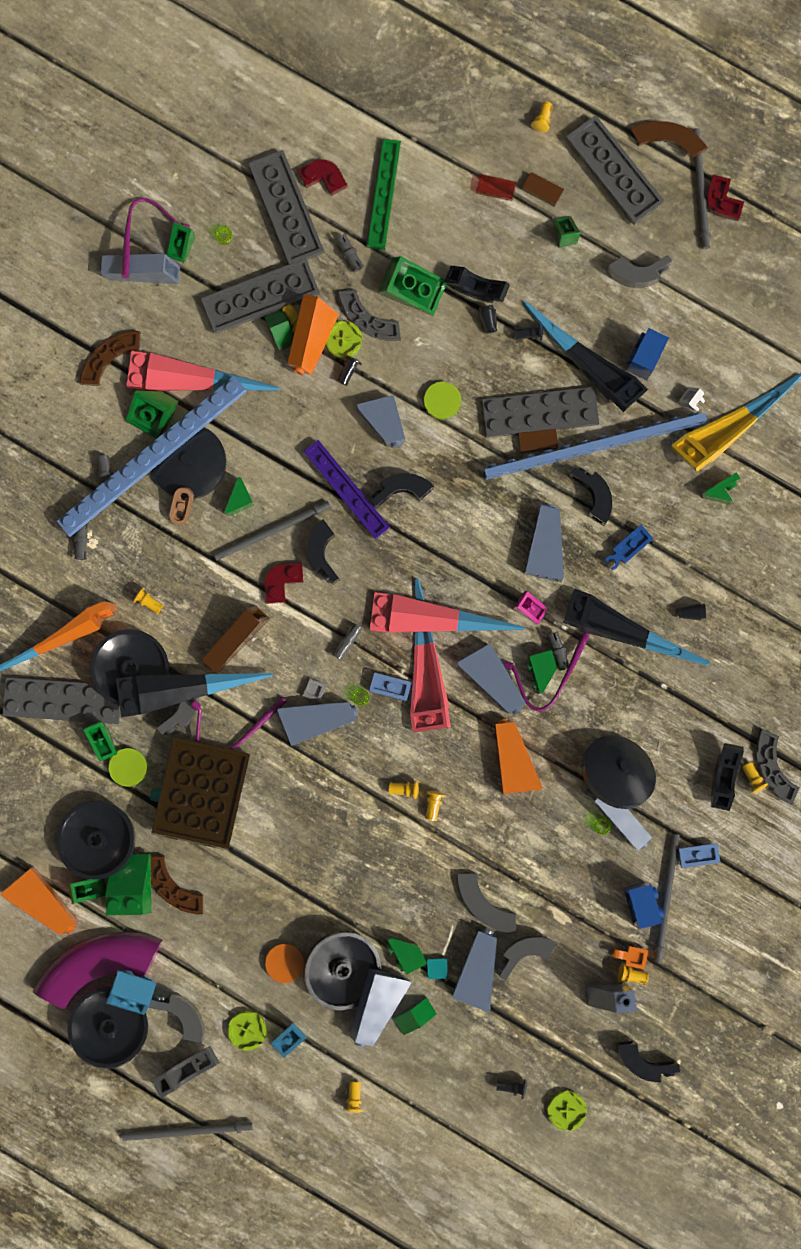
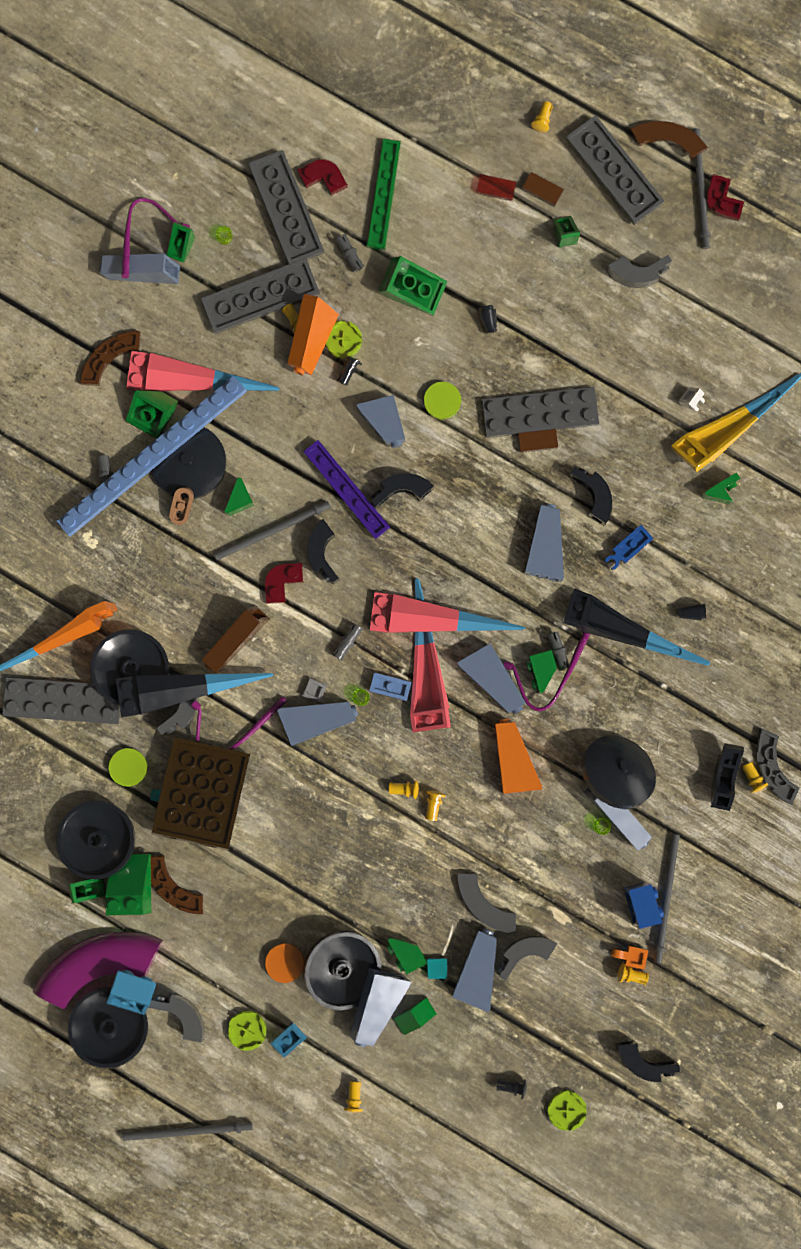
(41, 902): orange slope -> none
(81, 543): dark grey pin -> none
(100, 740): green slope -> none
(146, 600): yellow pin -> none
(185, 1071): dark grey arch -> none
(280, 329): green slope -> none
(366, 322): dark grey tile -> none
(475, 286): black arch -> none
(529, 332): black pin -> none
(530, 607): dark pink slope -> none
(602, 443): medium blue plate -> none
(608, 378): black plate -> none
(612, 997): sand blue slope -> none
(649, 349): blue brick -> none
(699, 855): medium blue plate -> none

